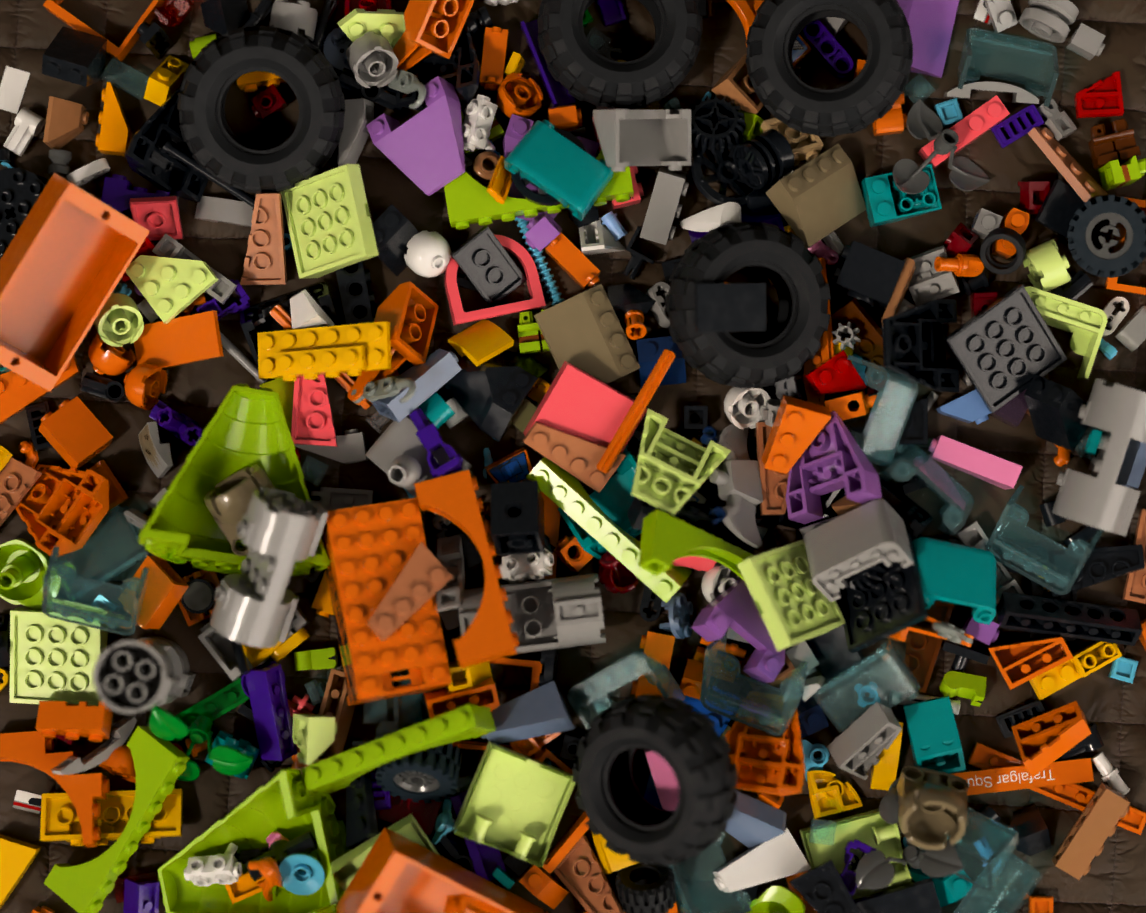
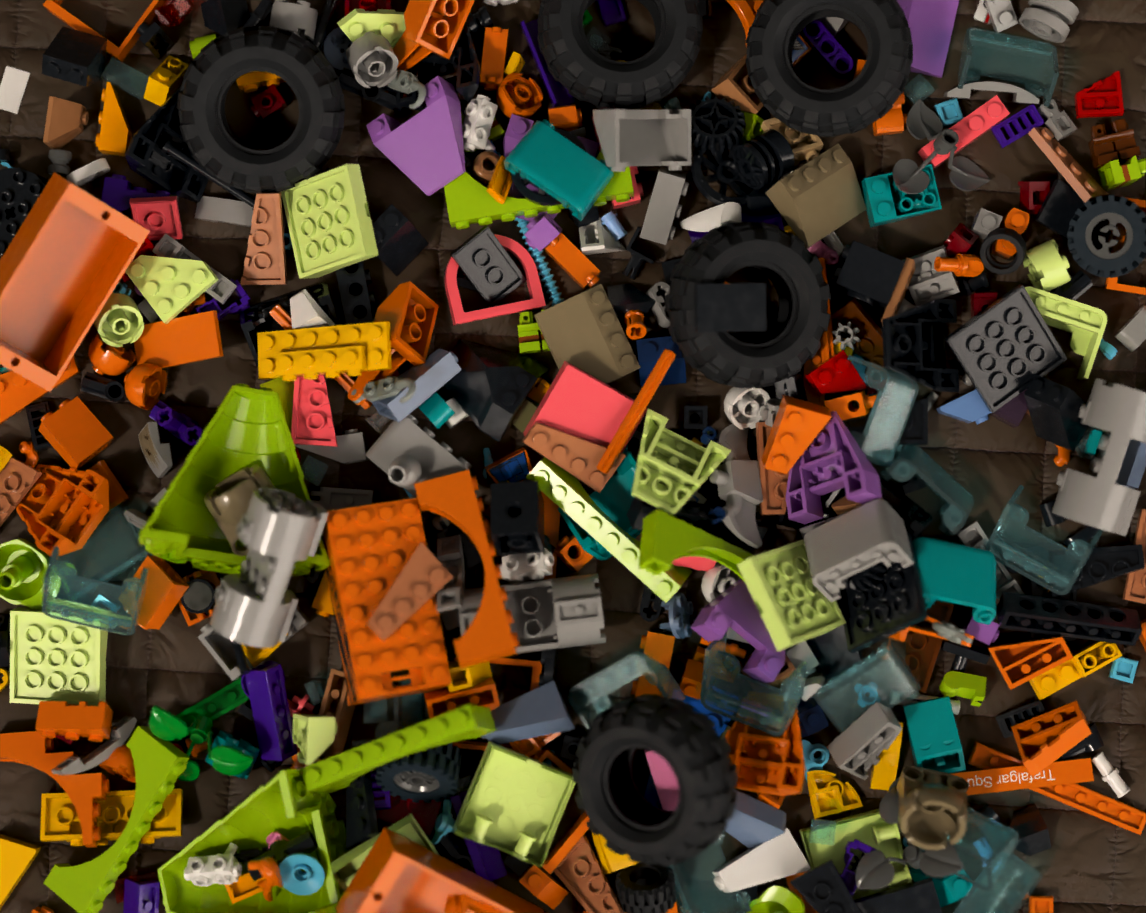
(26, 127): white piece -> none
(27, 801): sticker -> none
(142, 674): light grey cylinder -> none
(241, 358): light grey bar -> none
(290, 645): yellow beam -> none
(316, 659): lime leg -> none
(355, 133): light grey slope -> none
(428, 254): white cylinder -> none
(432, 441): dark purple piece -> none
(481, 341): yellow slope -> none
(503, 877): teal tile -> none
(615, 575): dark red hair -> none
(975, 462): bright pink slope -> none
(1086, 42): light grey brick -> none
(1091, 831): medium nougat brick -> none
(1118, 317): white beam -> none

